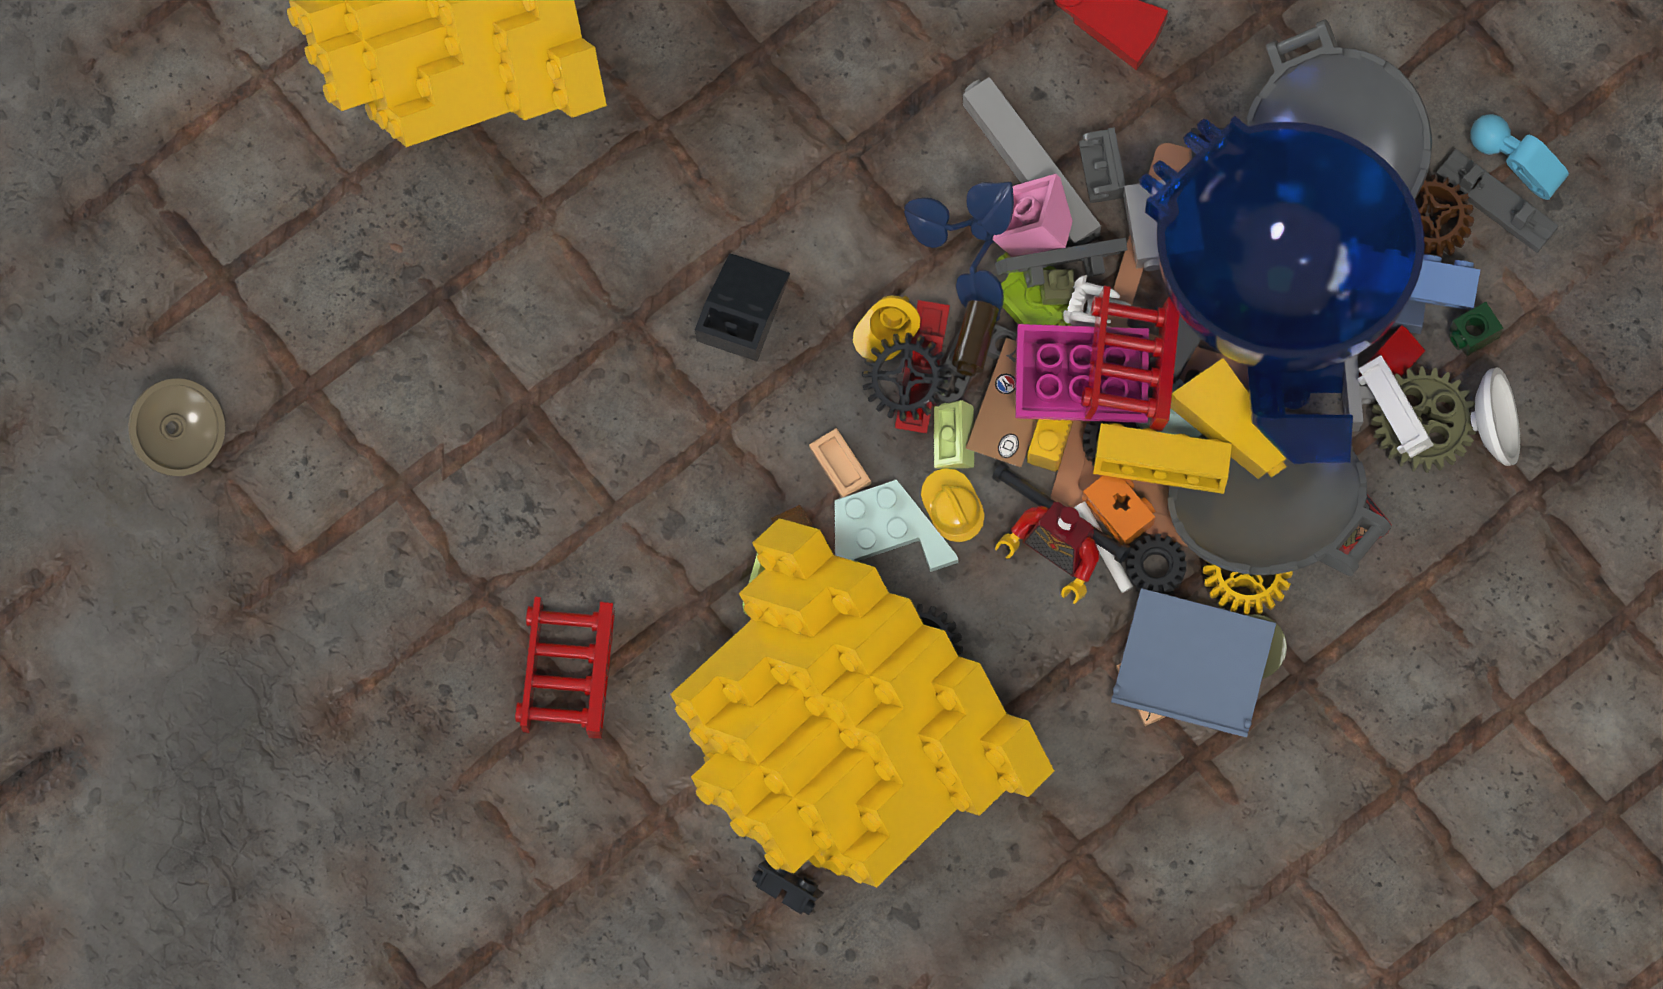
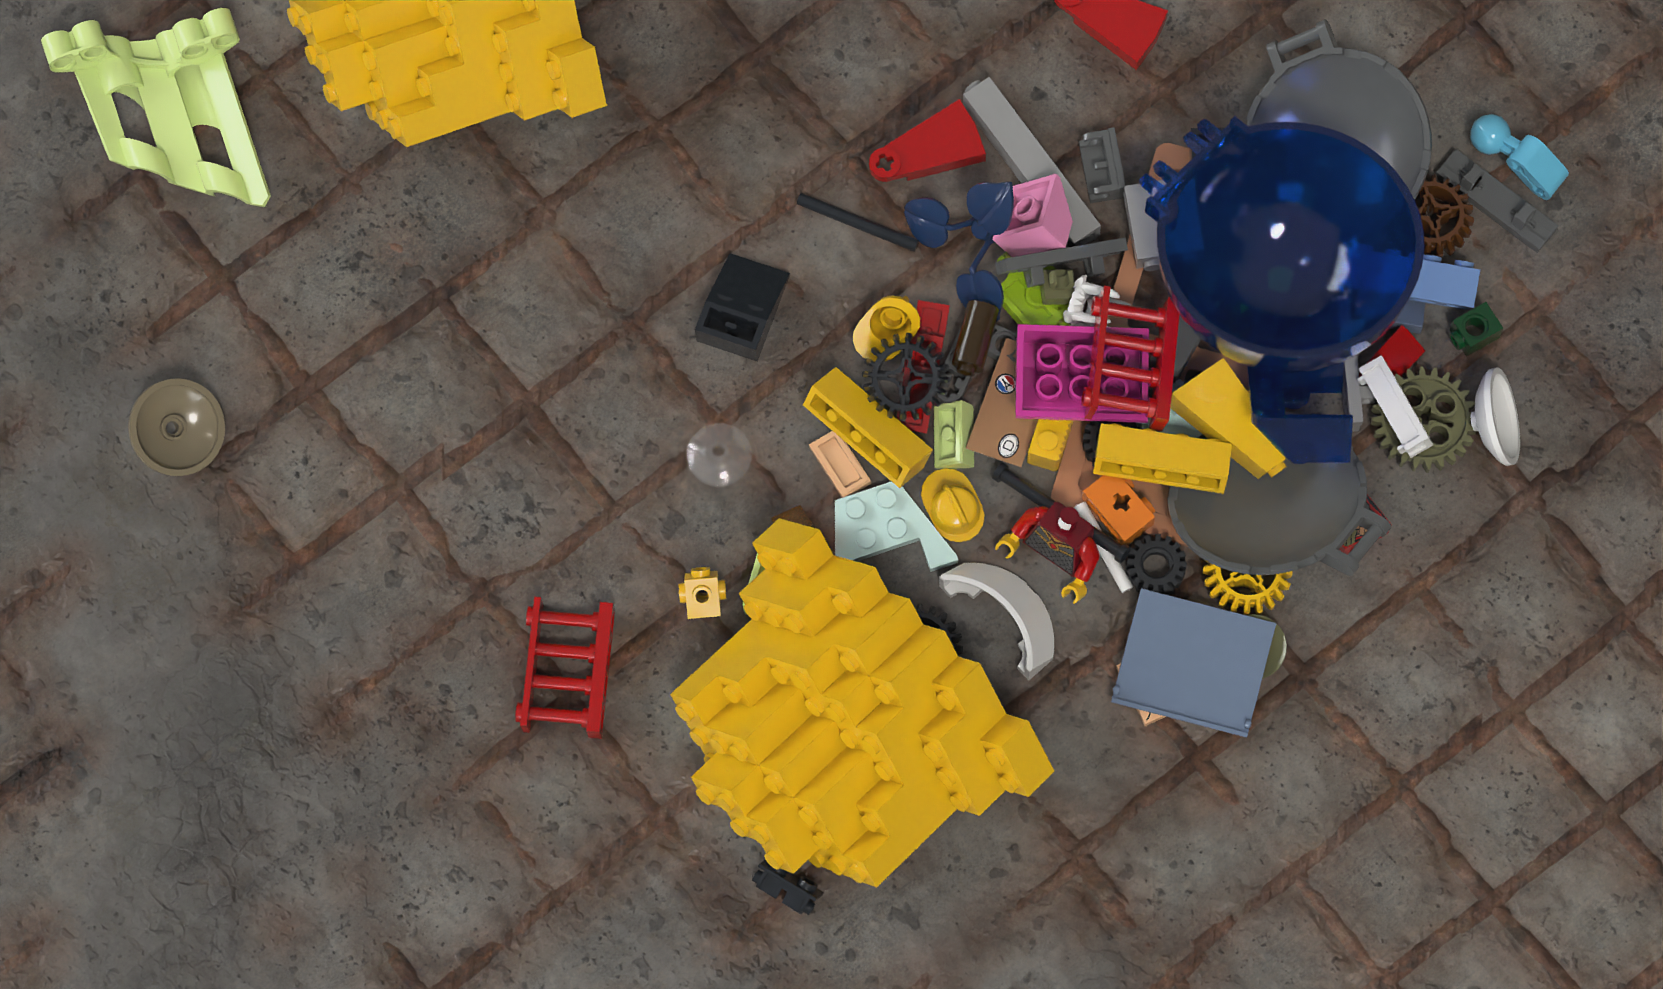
(179, 84): none -> yellowish green panel
(702, 604): none -> yellow brick
(722, 469): none -> clear dish
(850, 406): none -> yellow brick
(858, 222): none -> black bar
(932, 147): none -> red piece
(1017, 599): none -> white windscreen

